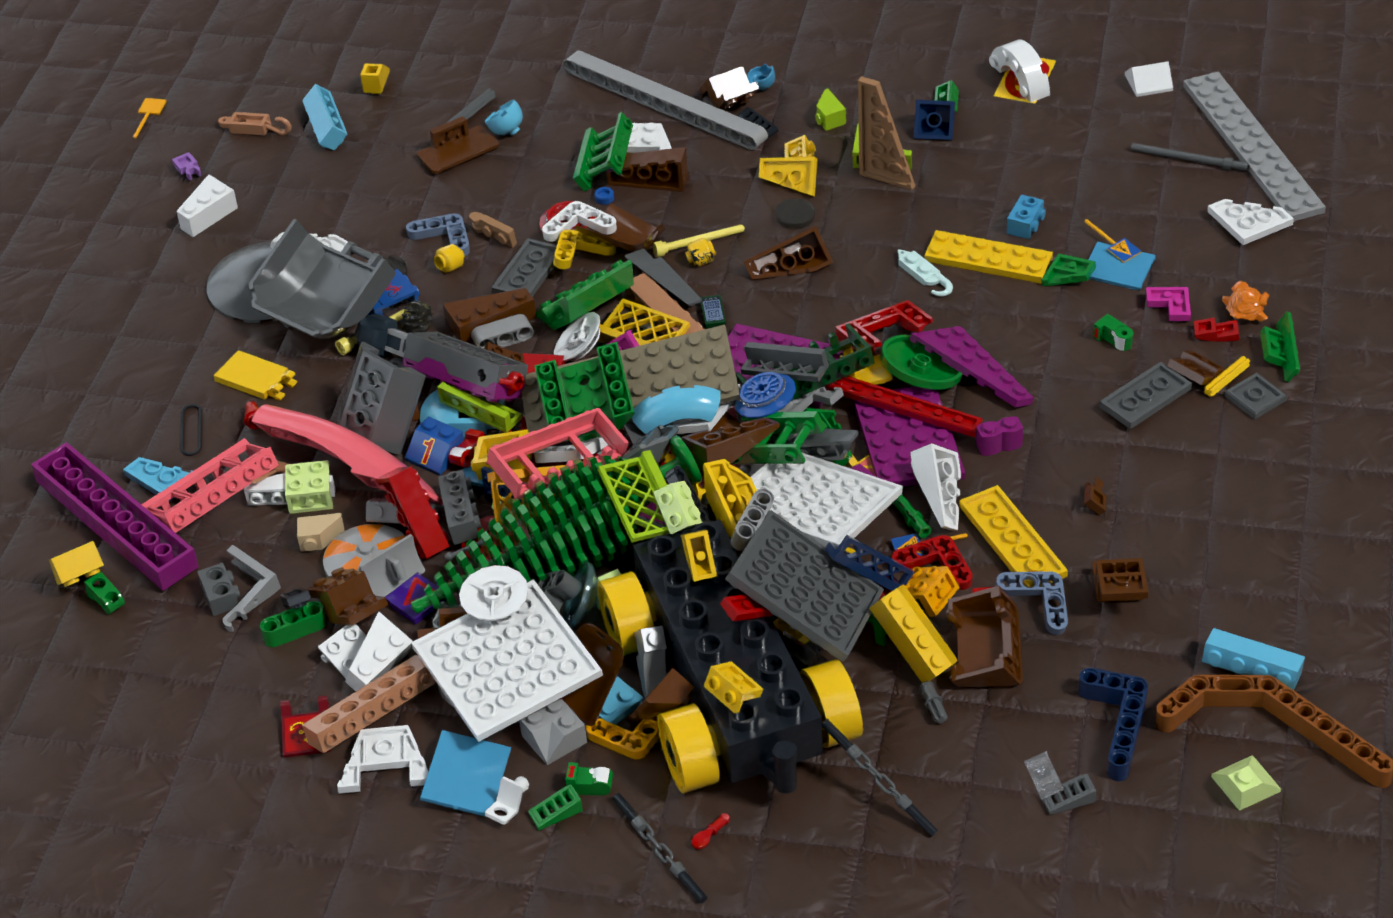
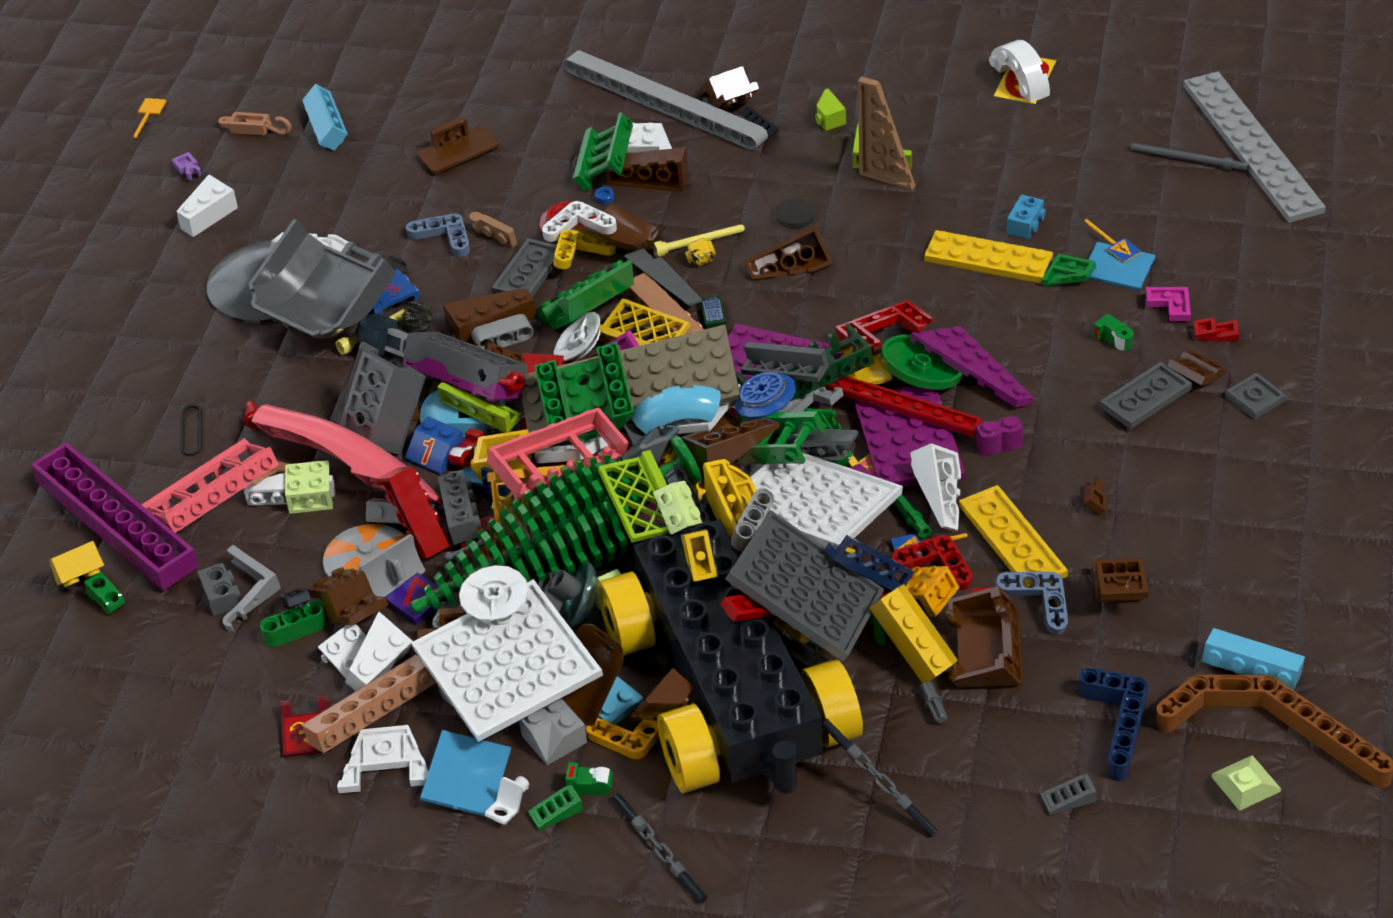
(153, 475): medium azure wing -> none
(255, 376): yellow tile -> none
(318, 531): tan slope -> none
(374, 78): yellow slope -> none
(449, 258): yellow head -> none
(475, 105): dark grey axle -> none
(505, 119): medium azure cylinder -> none
(651, 657): light grey slope -> none
(702, 838): red piece -> none
(731, 685): yellow bracket -> none
(763, 76): dark azure hair -> none
(790, 172): yellow wing -> none
(800, 148): yellow bracket -> none
(924, 271): light aqua plate -> none
(934, 119): dark blue slope -> none
(947, 92): green slope -> none
(1043, 775): clear slope -> none
(1150, 79): white slope -> none
(1226, 376): yellow axle -> none
(1246, 302): orange hair -> none
(1249, 220): white plate -> none
(1280, 346): green bracket -> none

